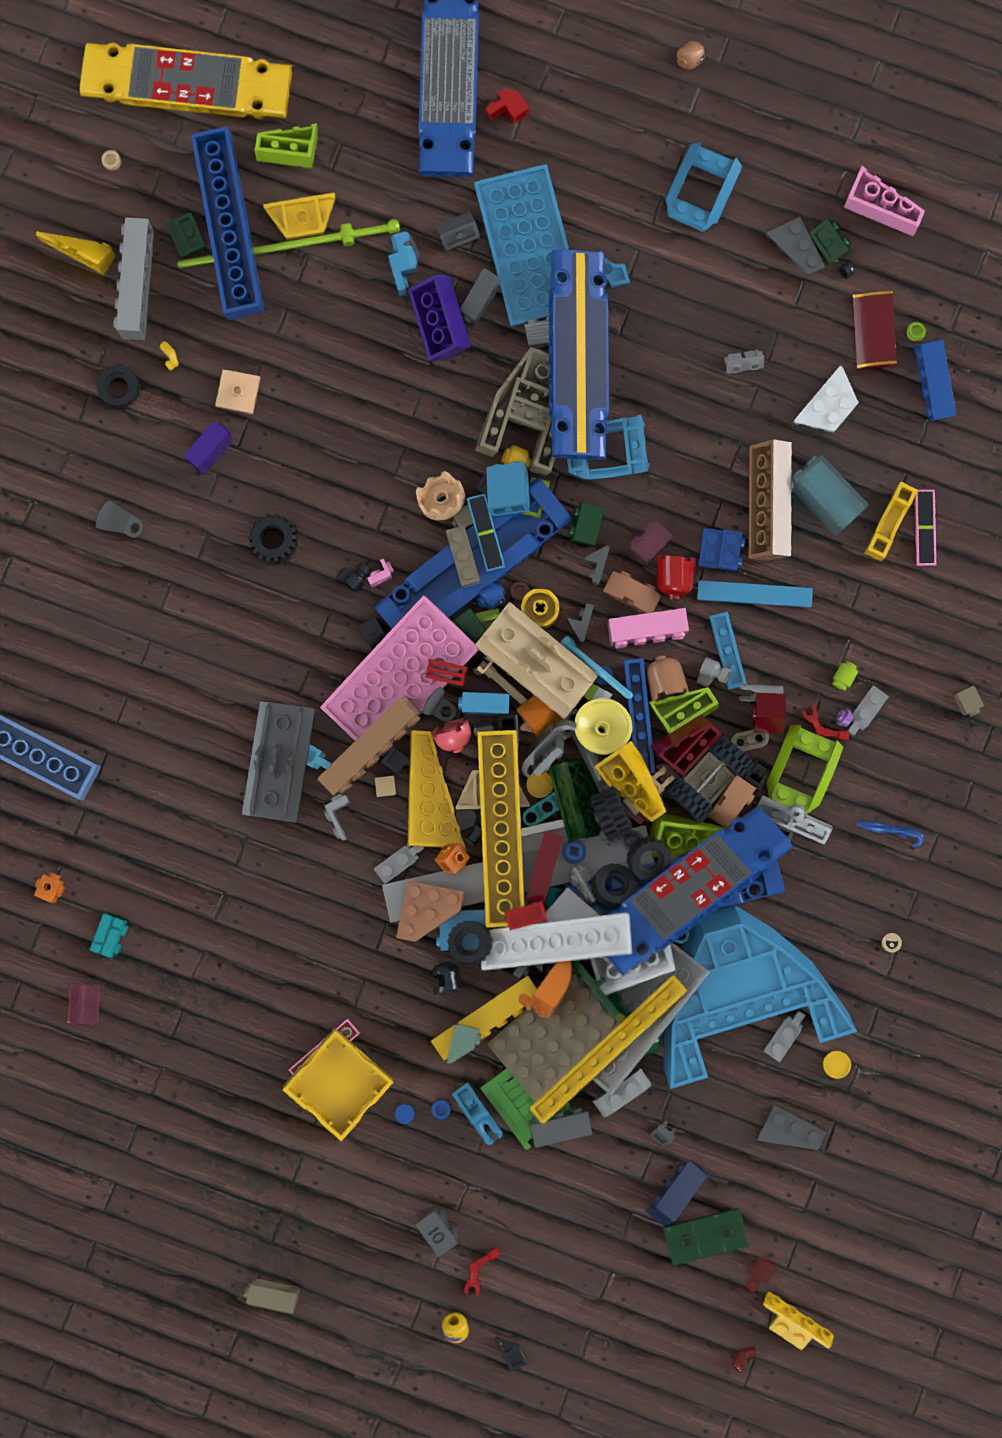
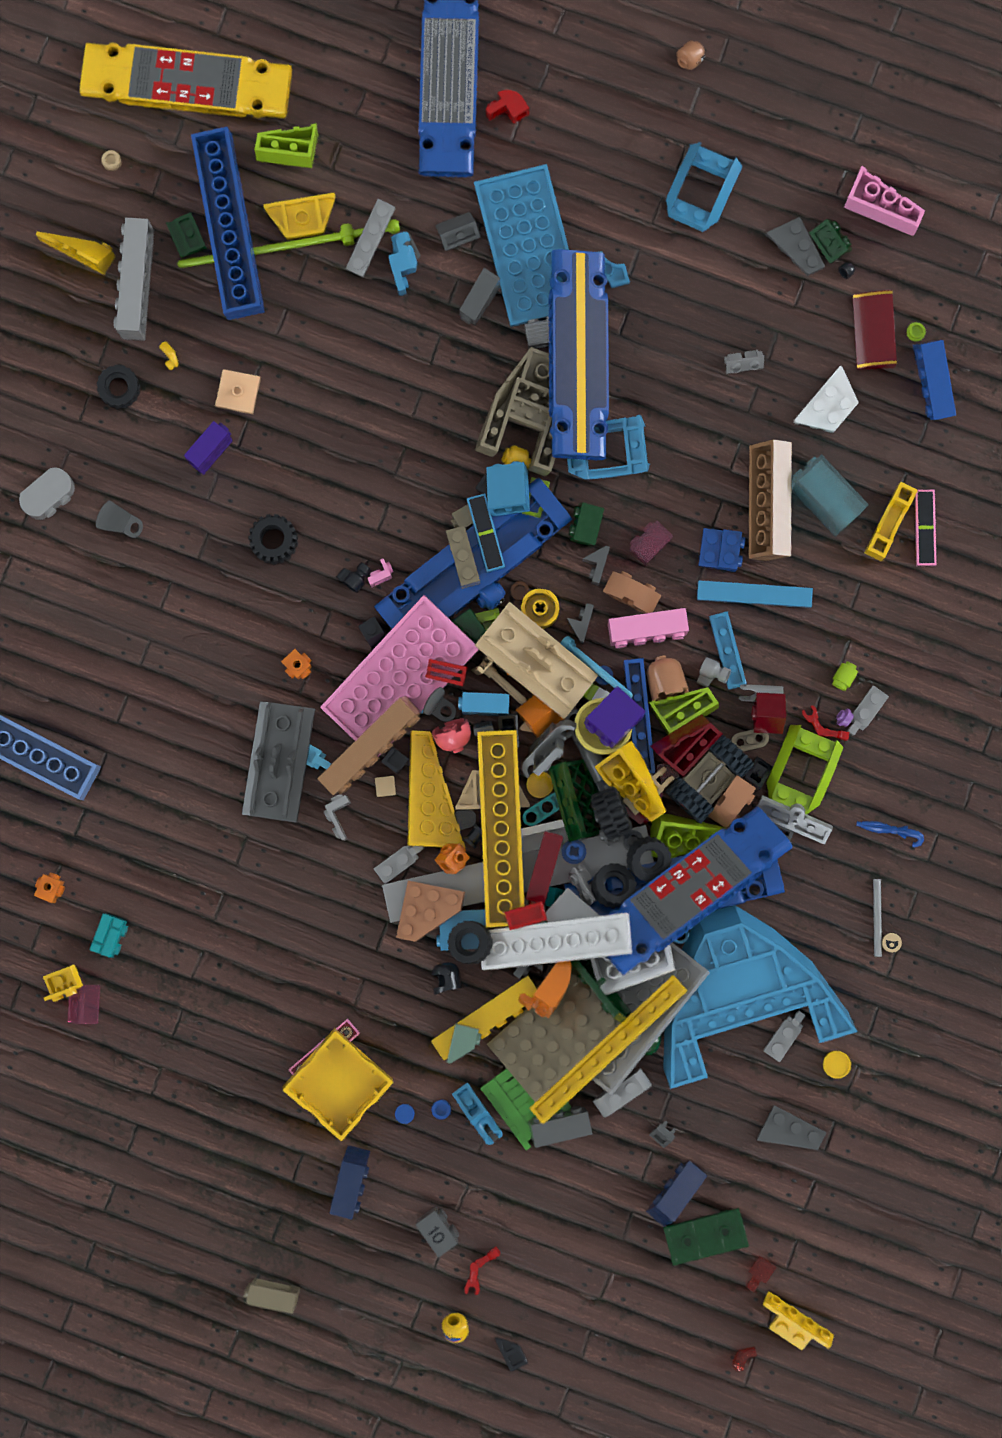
(47, 494): none -> light grey brick
(62, 982): none -> yellow bracket
(292, 660): none -> orange brick
(349, 1182): none -> dark blue wedge
(370, 238): none -> light grey brick
(439, 317): dark purple brick -> none
(440, 487): light nougat plate -> none
(614, 718): none -> dark purple brick
(675, 575): red cylinder -> none
(877, 918): none -> light grey bar
(969, 701): dark tan brick -> none

